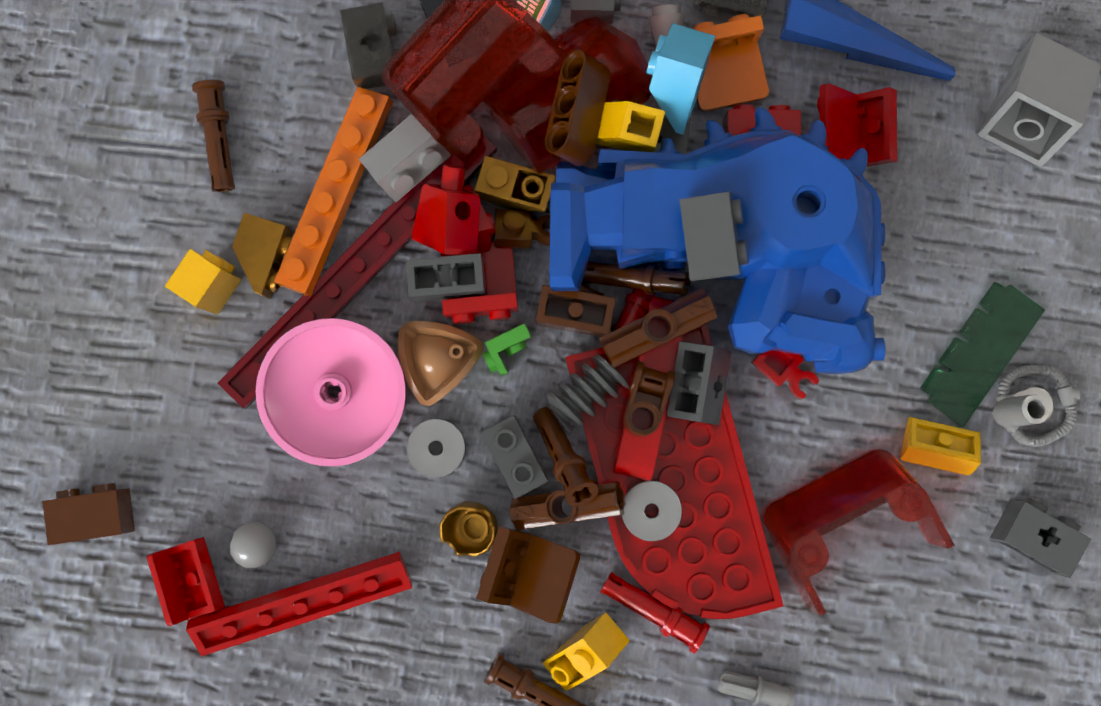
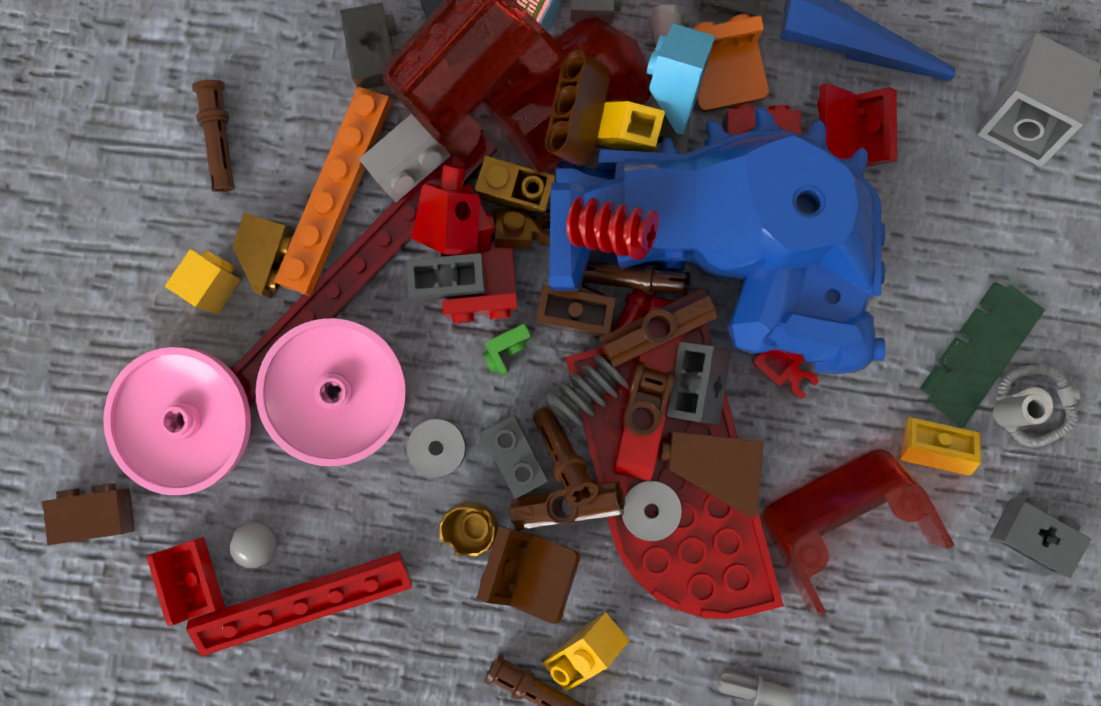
(148, 427): none -> bright pink dish
(435, 358): medium nougat hat -> none
(609, 231): none -> red piece
(670, 621): red pin -> none
(713, 236): dark grey brick -> none
(718, 466): none -> reddish brown slope

